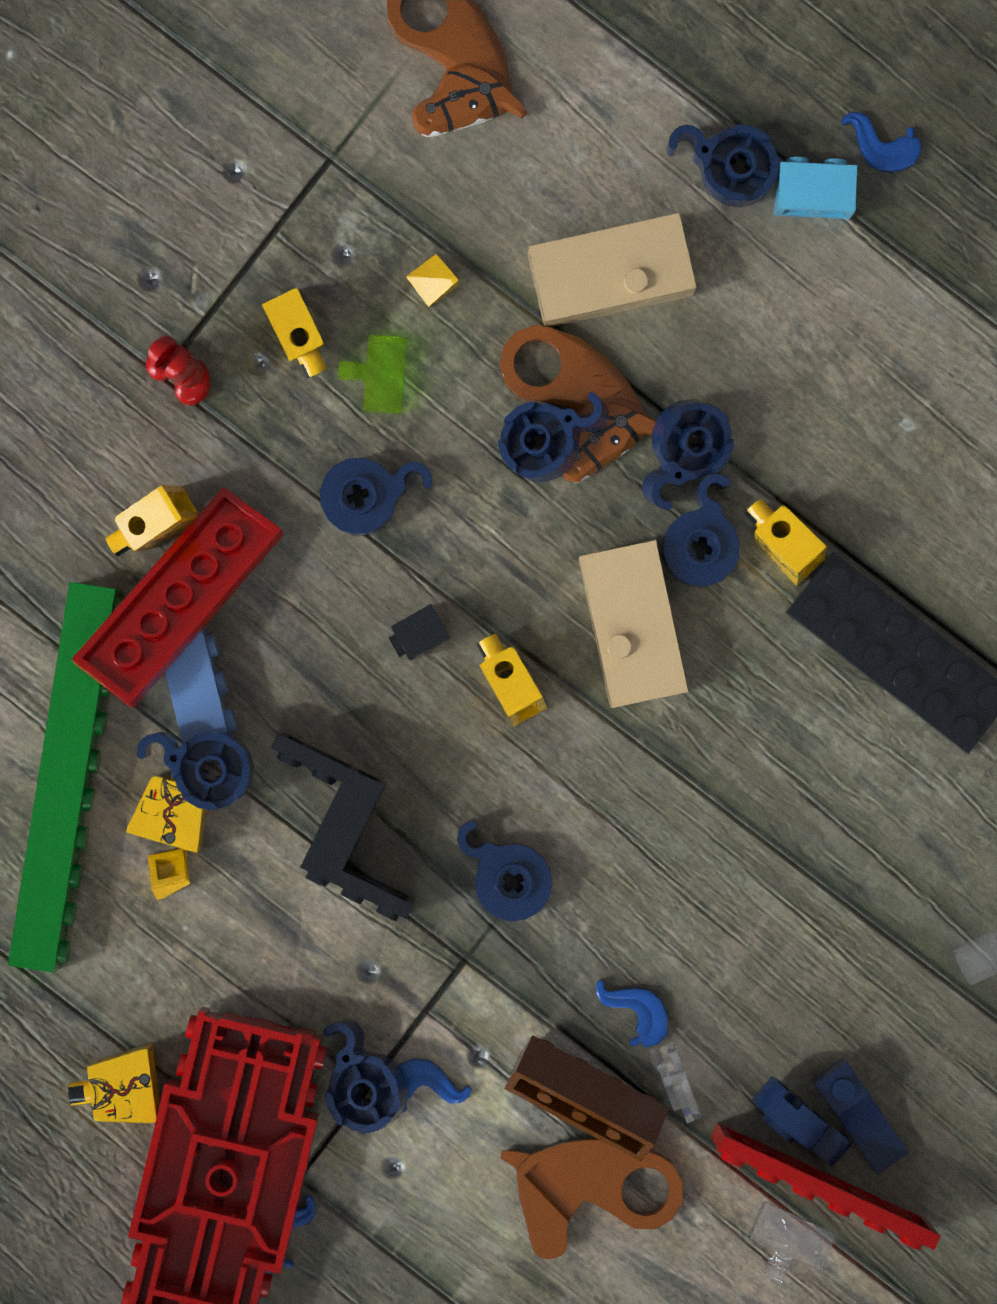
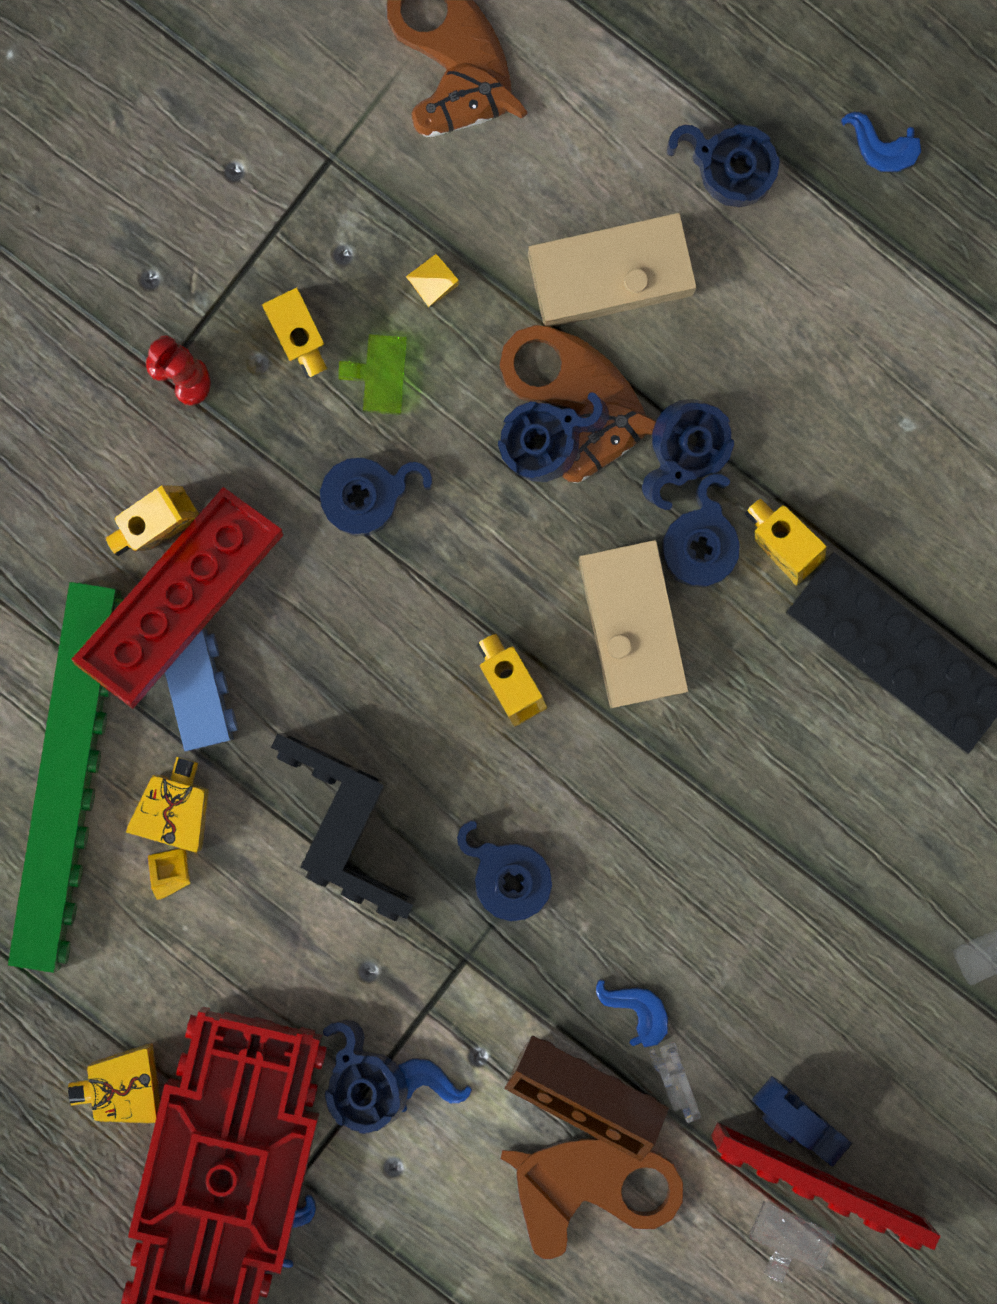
(188, 765): dark blue piece -> none
(418, 633): black brick -> none
(815, 189): medium azure brick -> none
(860, 1115): dark blue slope -> none

